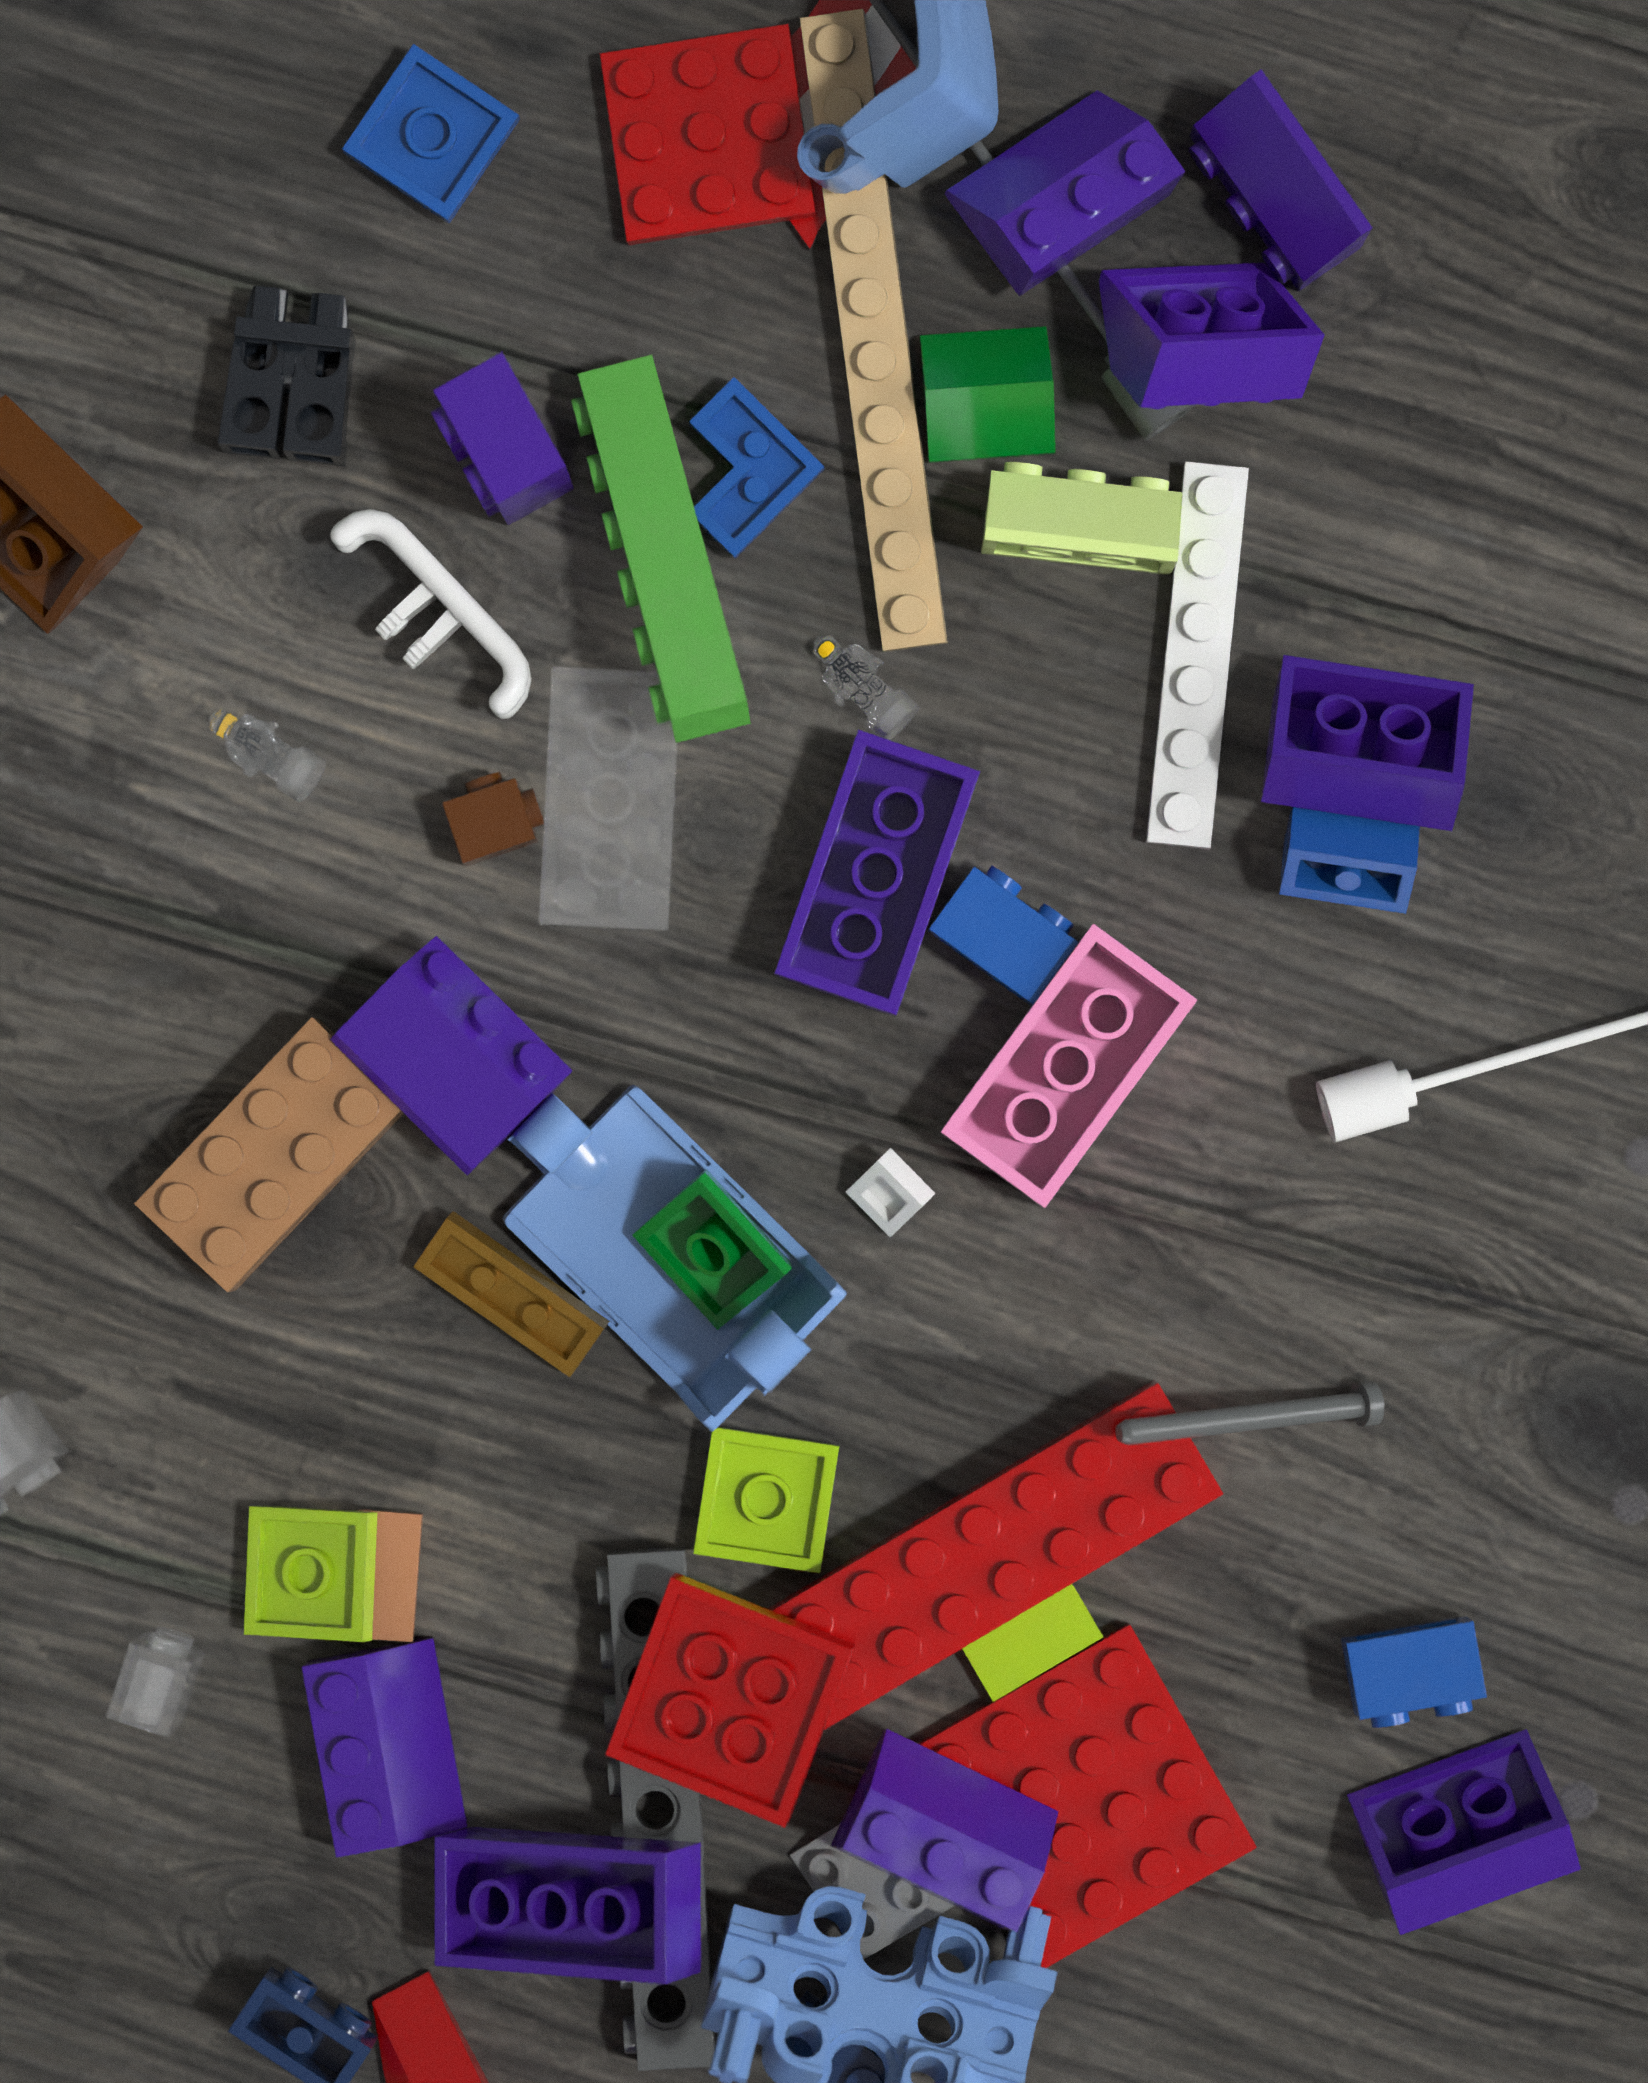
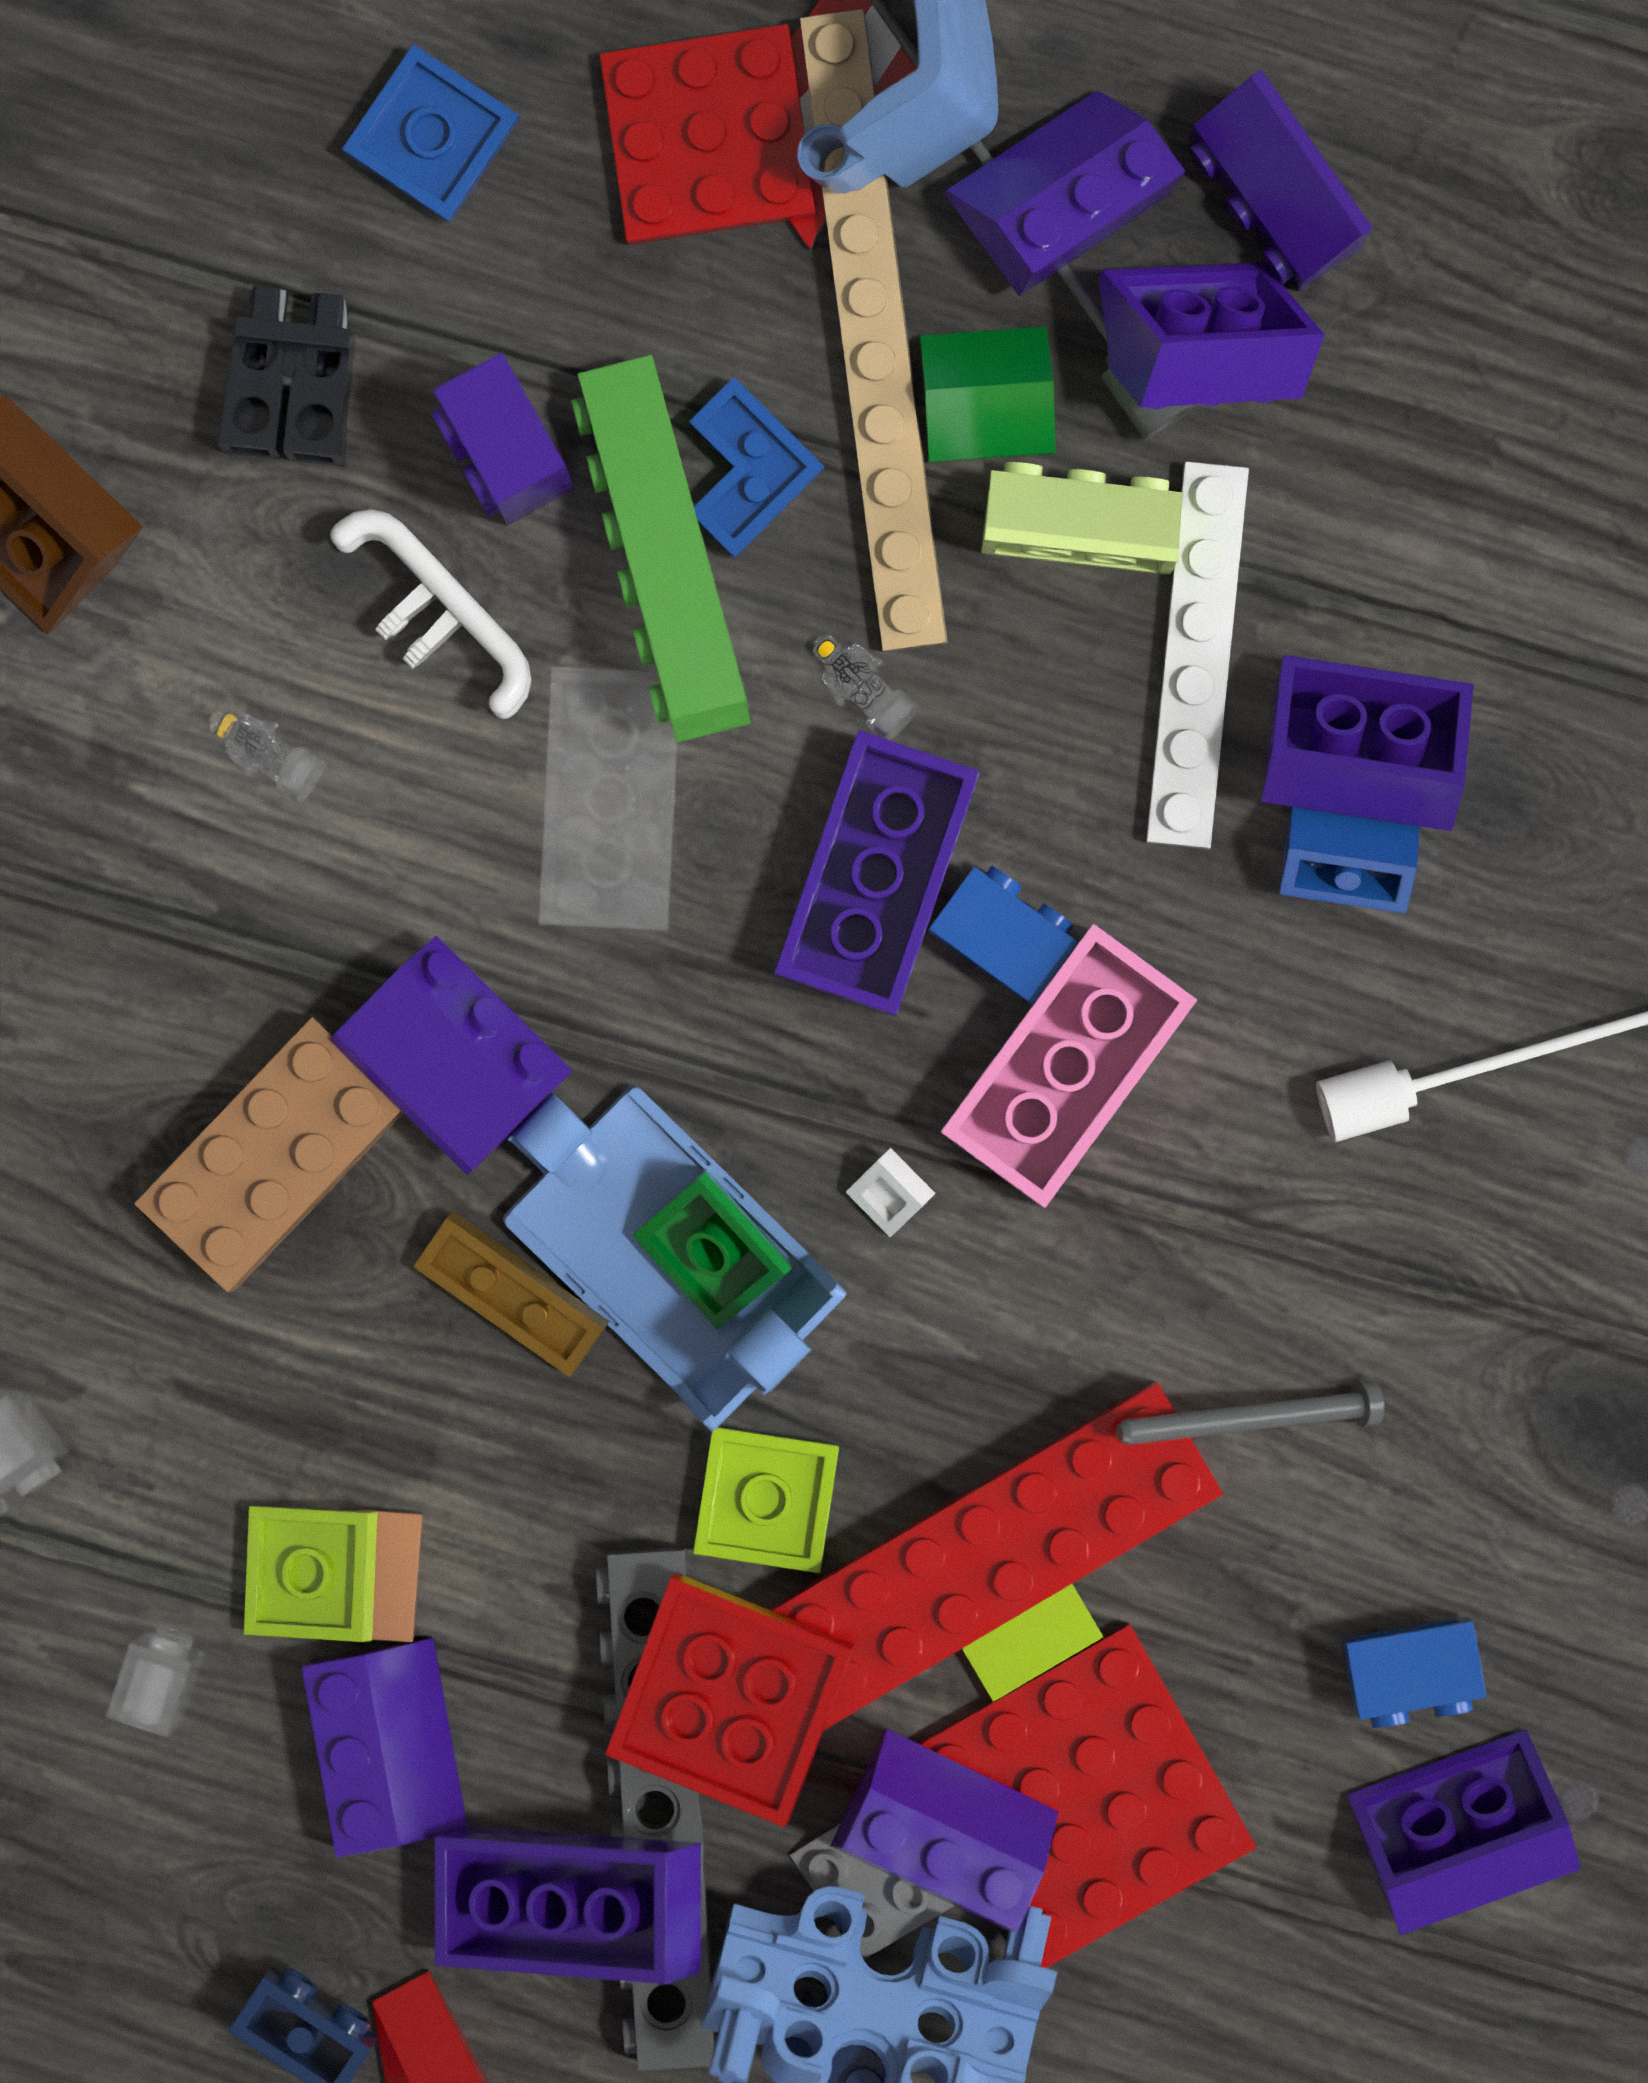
(493, 818): reddish brown brick -> none

